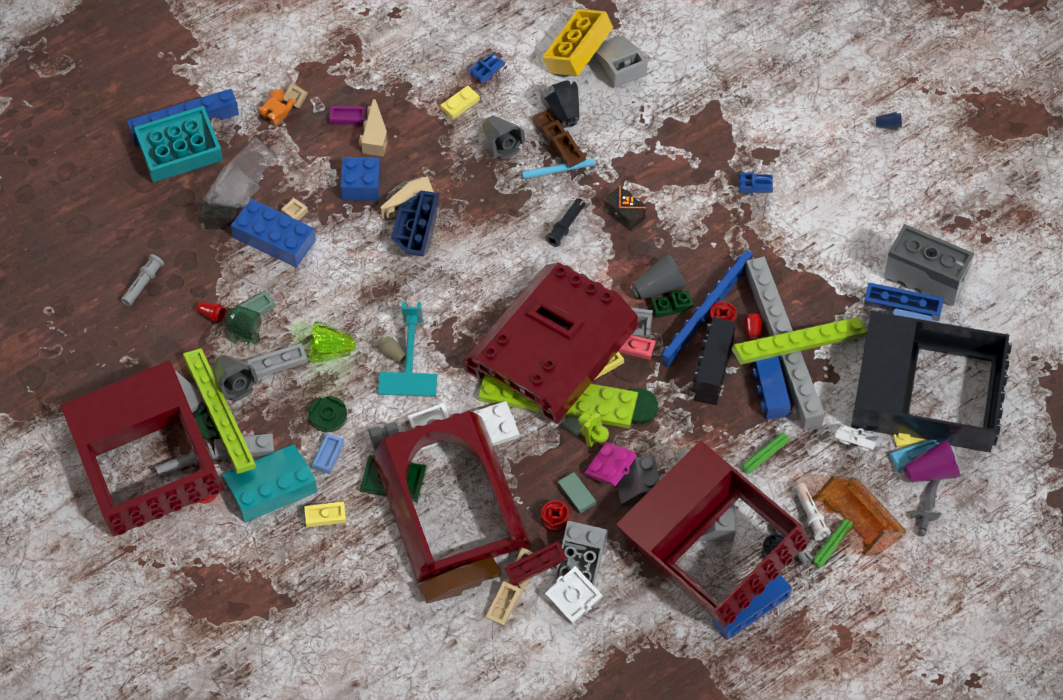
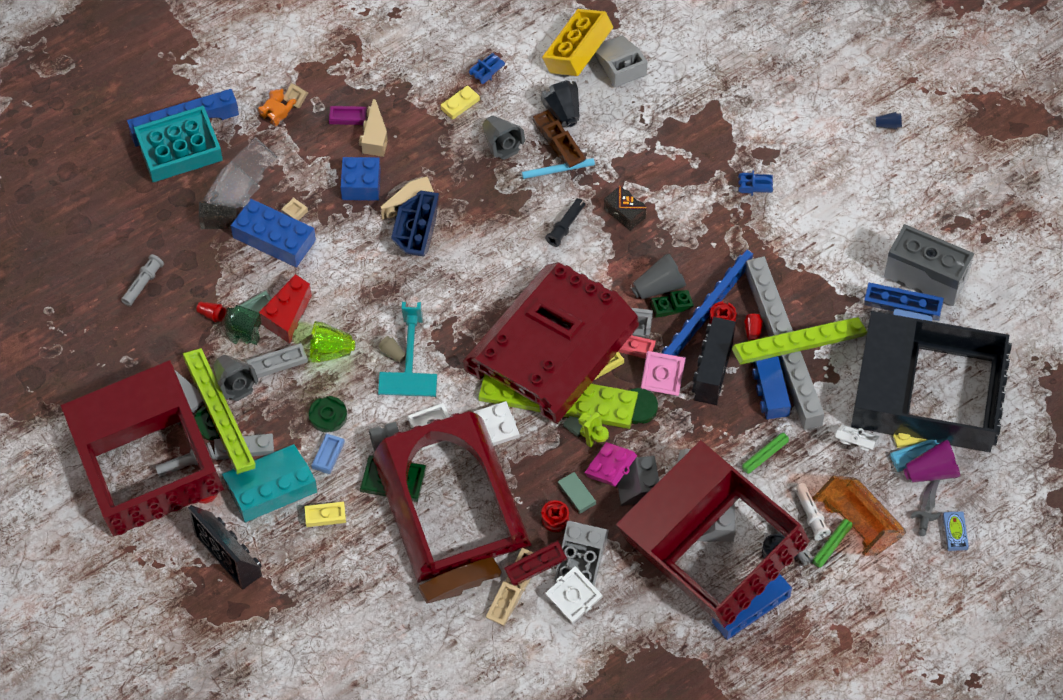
(225, 547): none -> black slope
(286, 308): none -> red wedge
(663, 373): none -> bright pink tile
(955, 531): none -> tile

